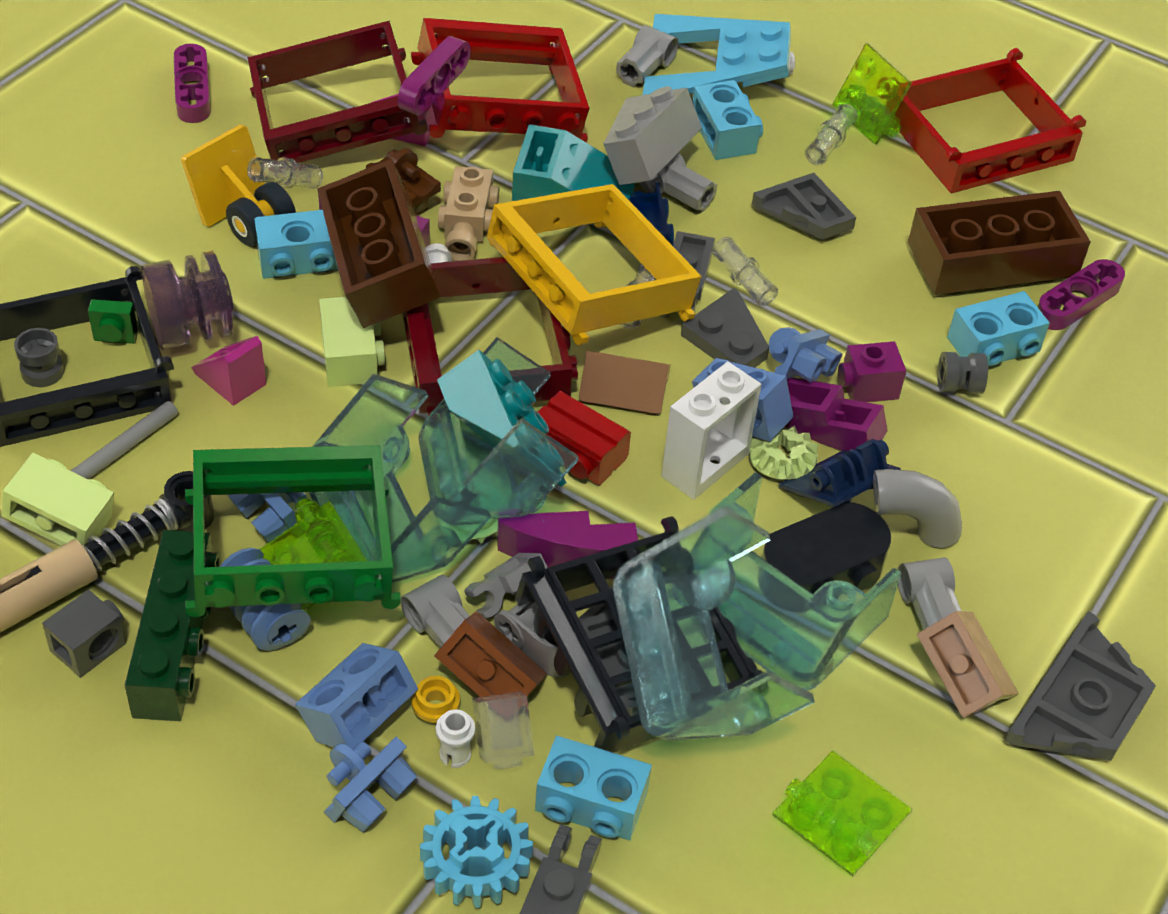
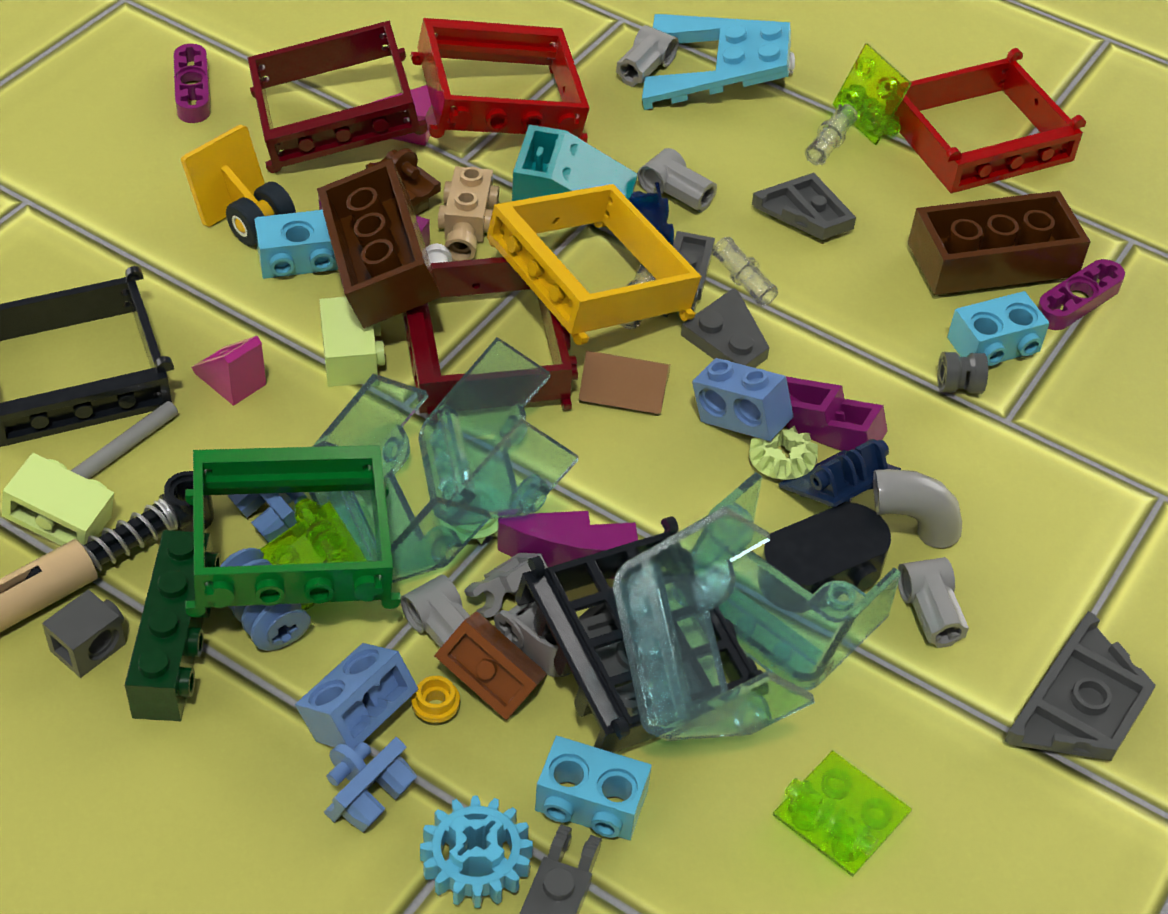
(39, 357): dark grey wheel -> none
(113, 321): green plate -> none
(187, 300): wheel -> none
(285, 172): clear pin -> none
(434, 75): magenta beam -> none
(455, 732): white pin -> none
(489, 398): slope -> none
(503, 729): clear brick -> none
(593, 437): red brick -> none
(650, 133): light grey wedge -> none
(710, 425): white window -> none
(727, 119): medium azure brick -> none
(803, 353): medium blue hips -> none
(872, 372): magenta brick -> none
(966, 662): medium nougat panel -> none

